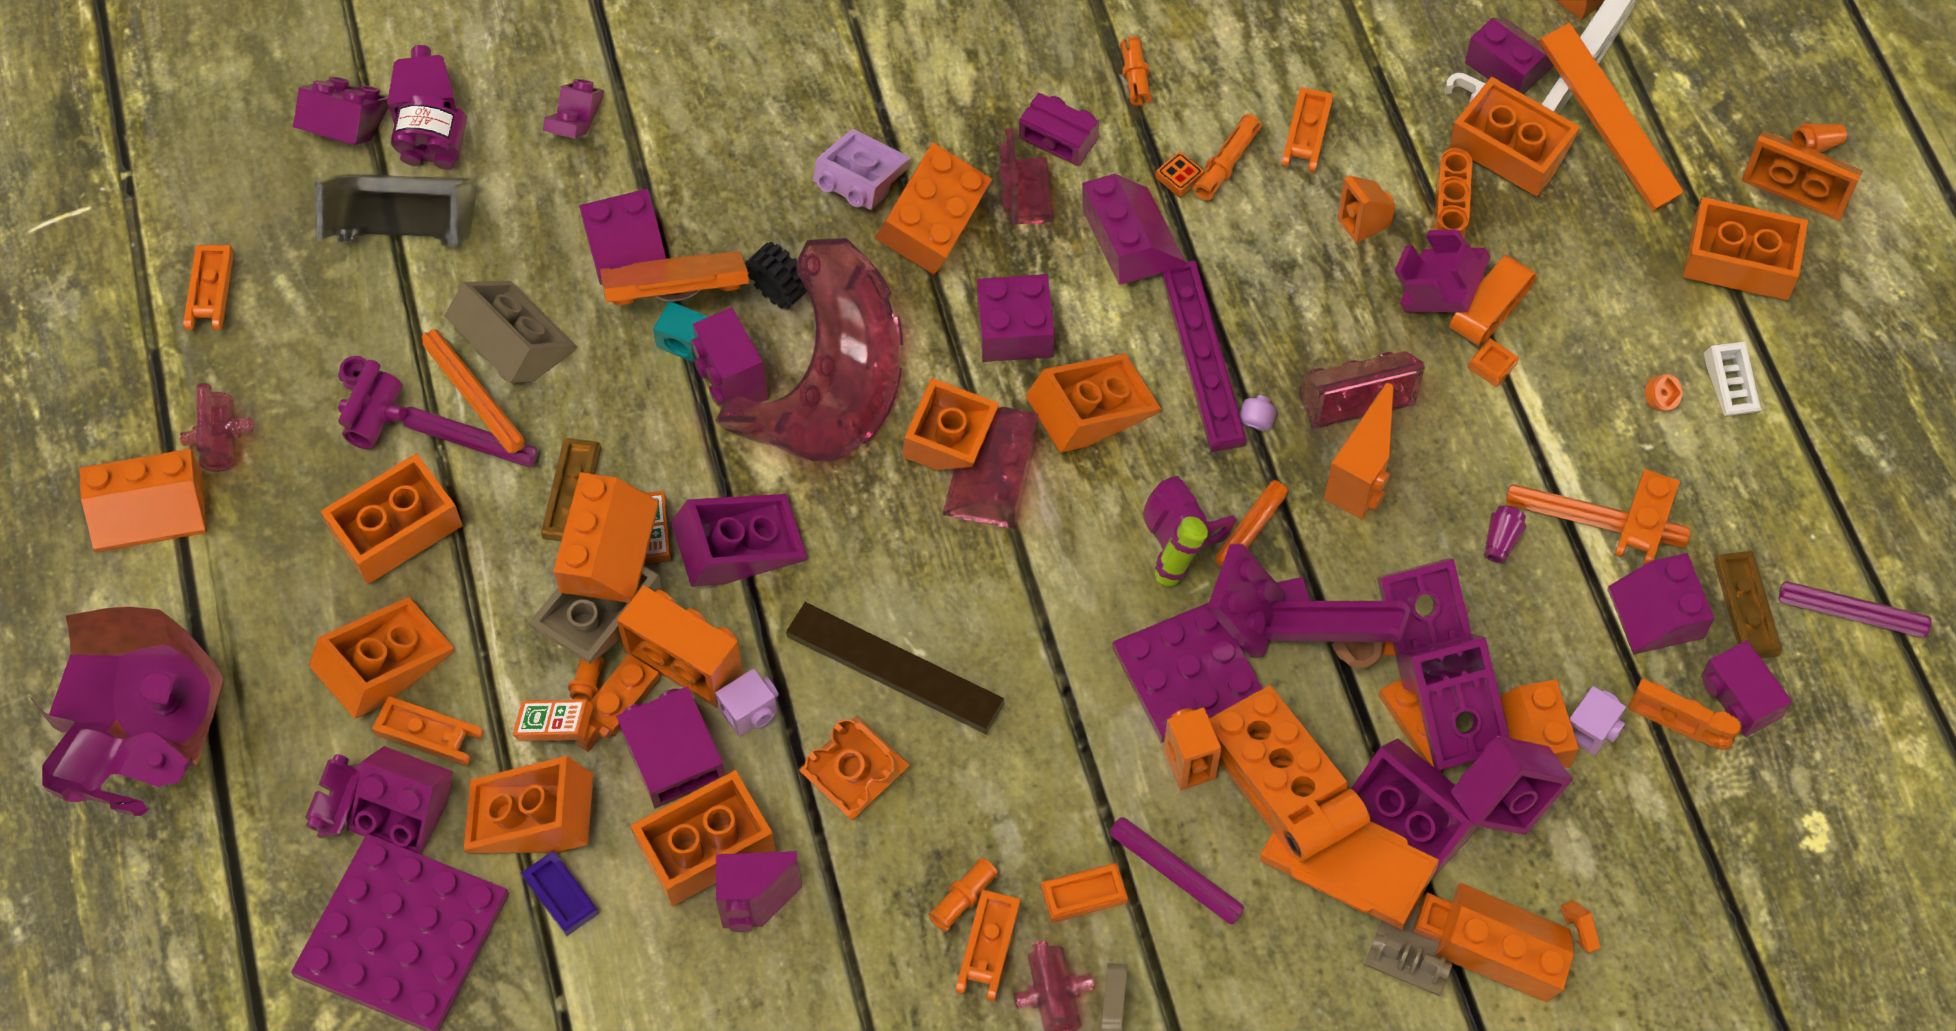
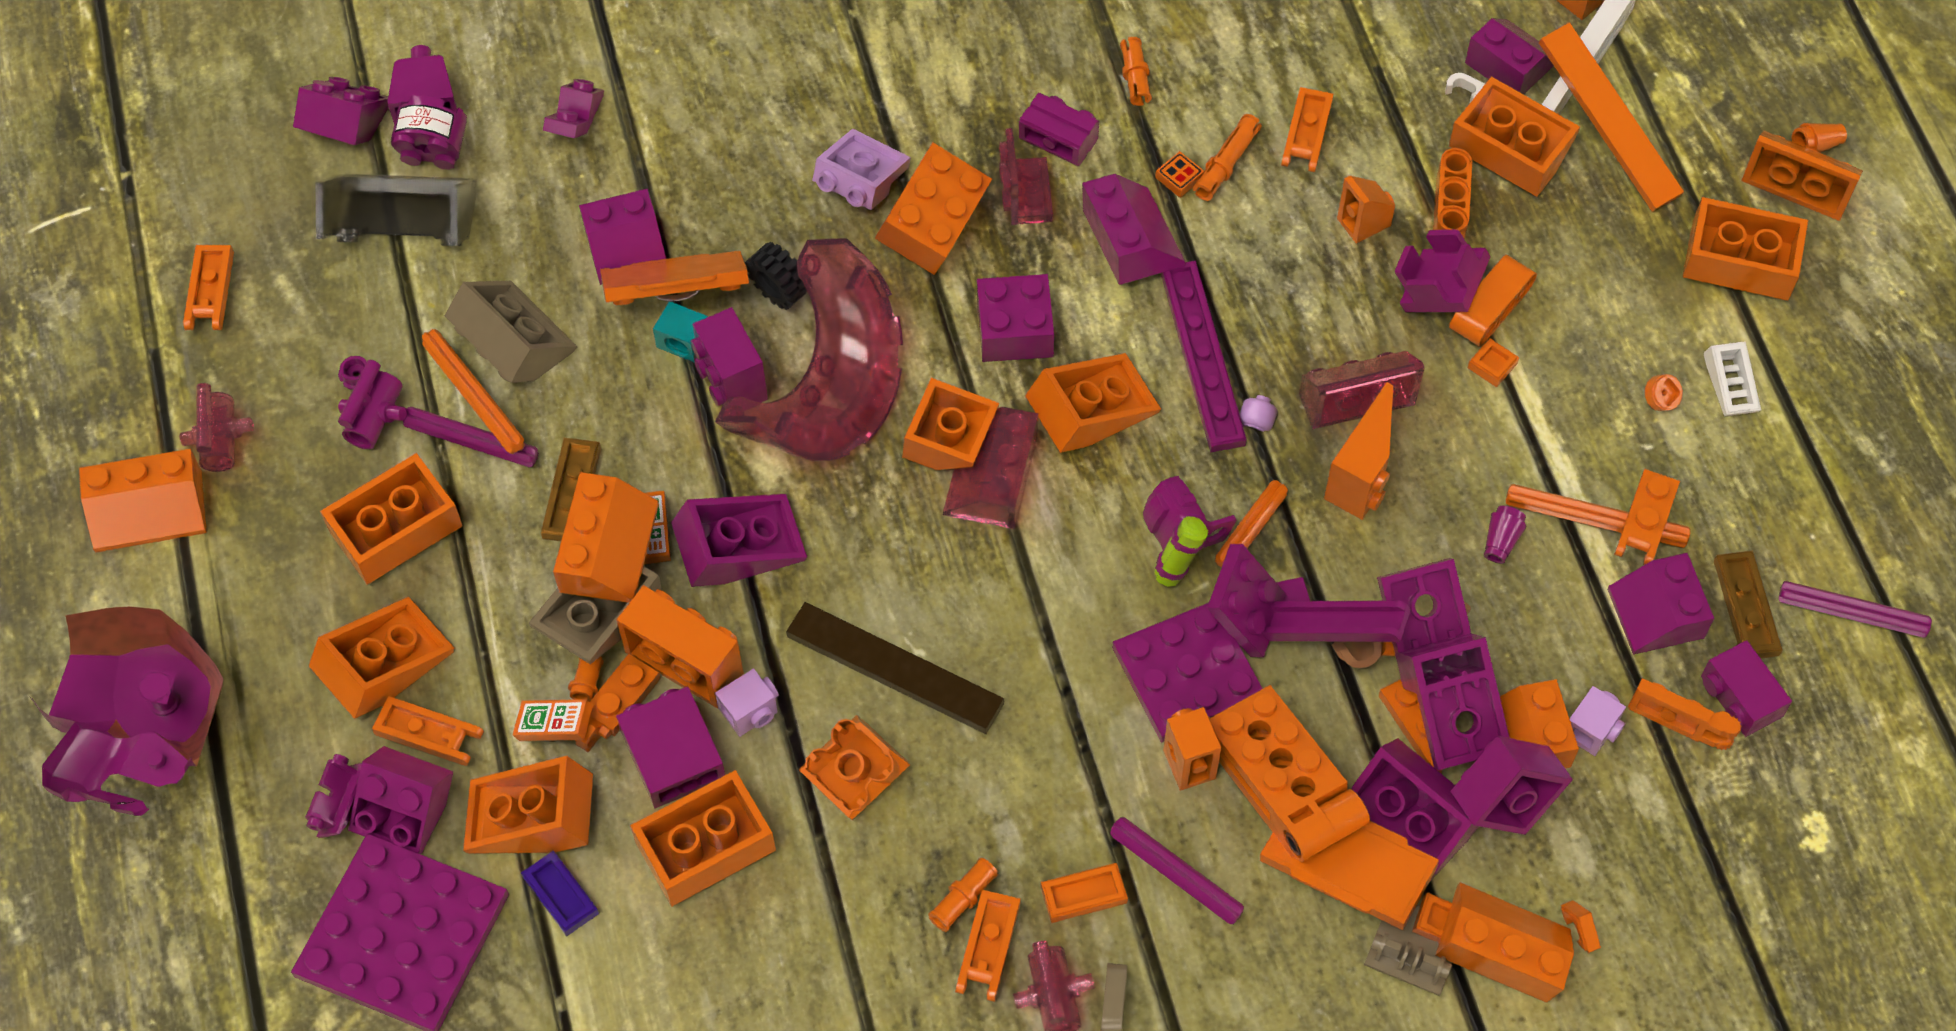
(754, 887): magenta slope -> none

